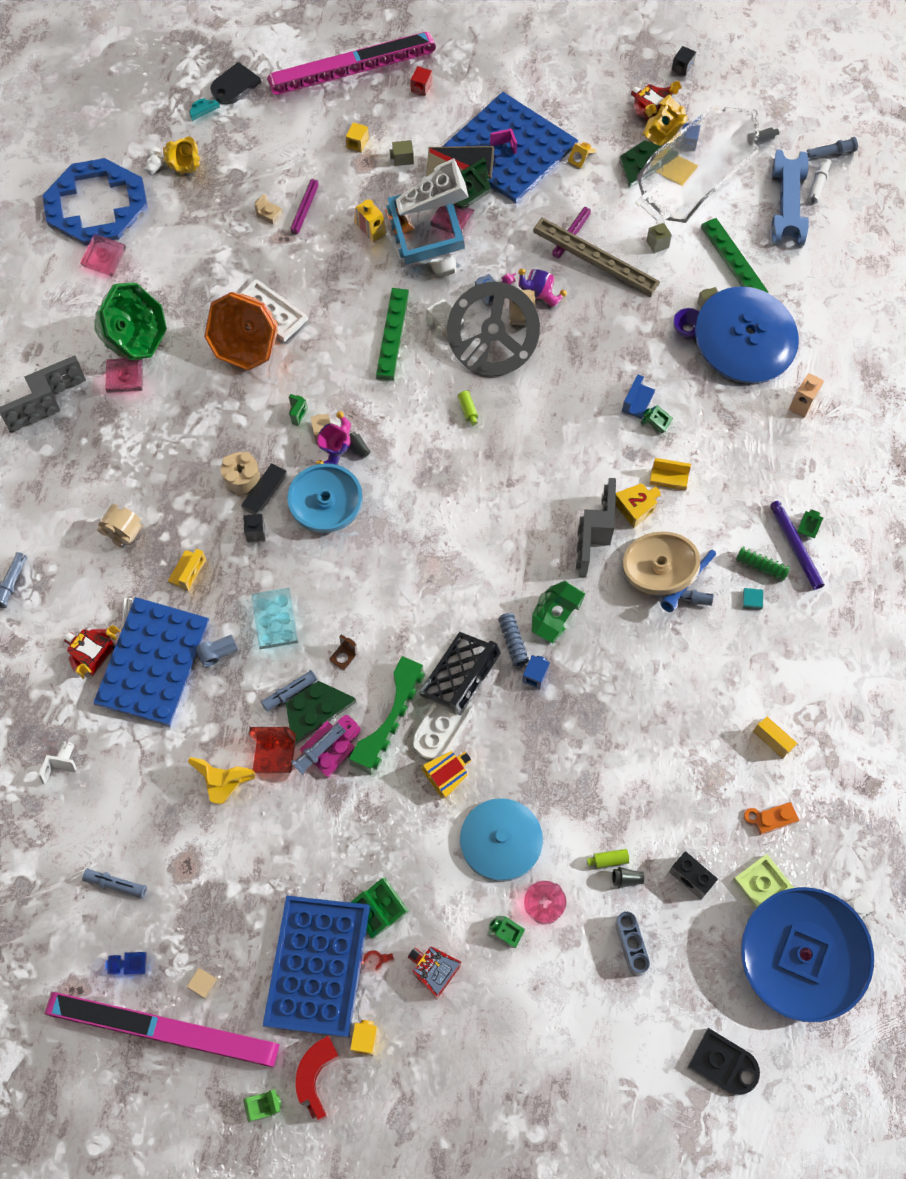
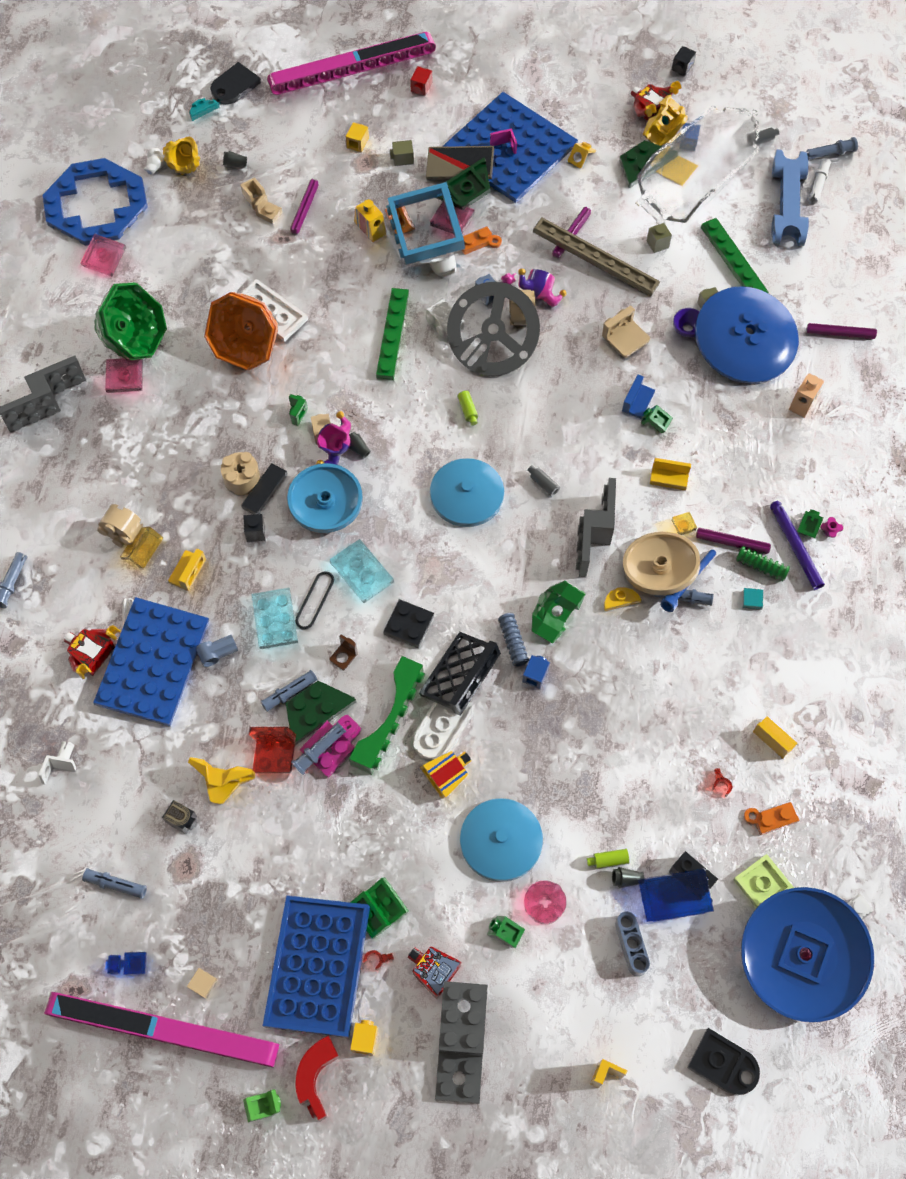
(142, 547): none -> clear yellow panel
(180, 817): none -> brick
(233, 159): none -> pearl dark grey cone
(251, 188): none -> tan window
(307, 597): none -> black piece
(361, 571): none -> clear light blue plate
(408, 623): none -> black plate
(438, 189): white wedge -> none
(461, 1042): none -> dark grey bracket
(467, 492): none -> dark azure dish
(480, 239): none -> orange hinge
(543, 480): none -> dark grey cylinder
(602, 1069): none -> yellow panel
(620, 598): none -> yellow plate
(624, 333): none -> tan bracket
(637, 503): yellow torso -> none
(676, 895): none -> clear blue piece
(684, 523): none -> clear yellow plate
(720, 779): none -> clear red piece
(733, 540): none -> magenta axle
(831, 532): none -> dark pink plate
(838, 330): none -> magenta axle

